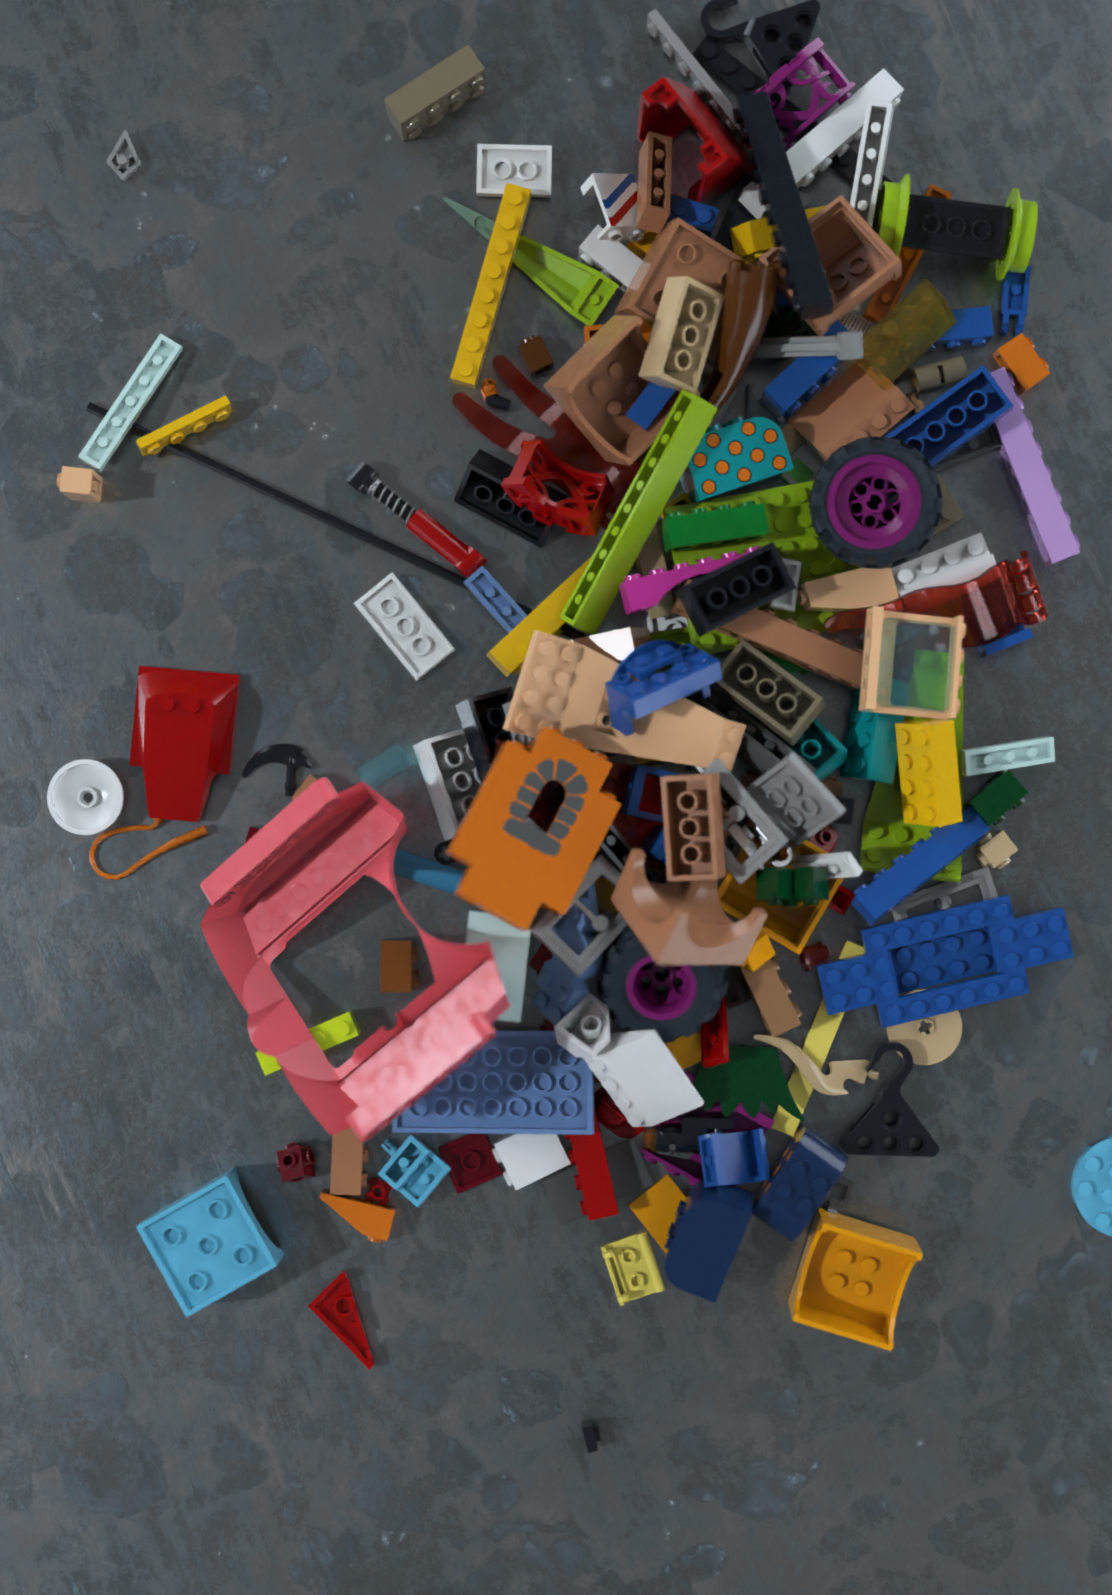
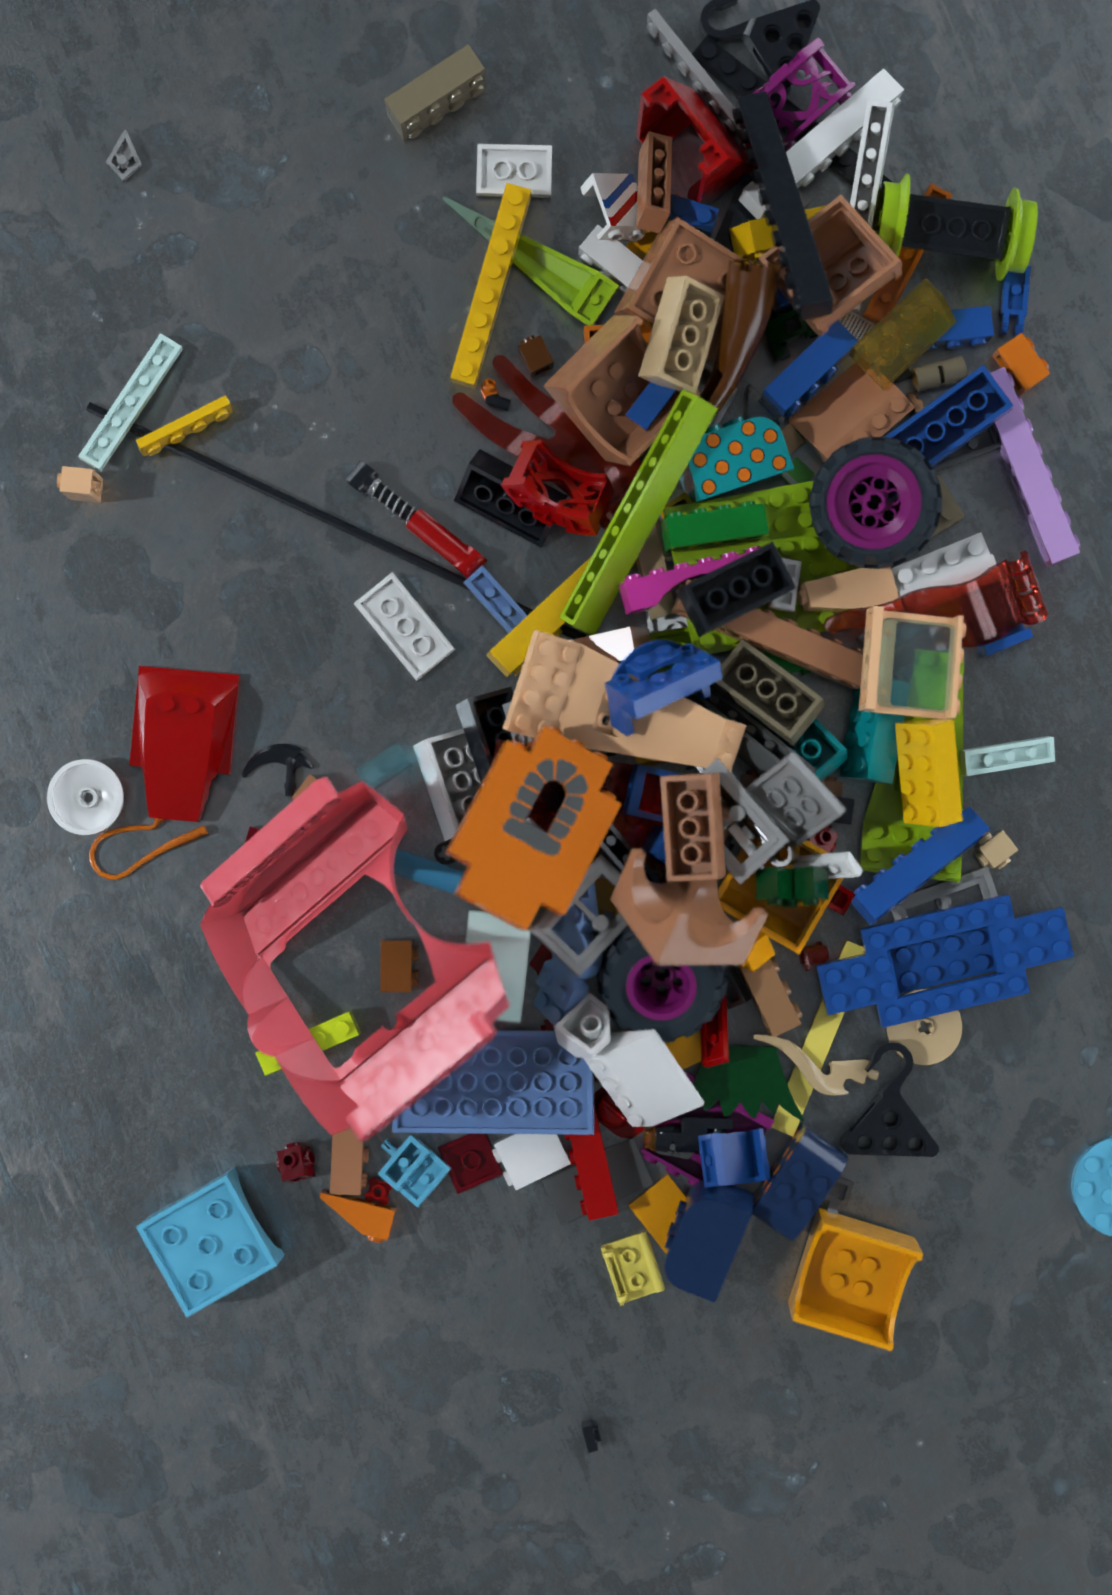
(340, 1314): red wing -> none
(844, 345): light grey piece -> none
(998, 796): dark green brick -> none

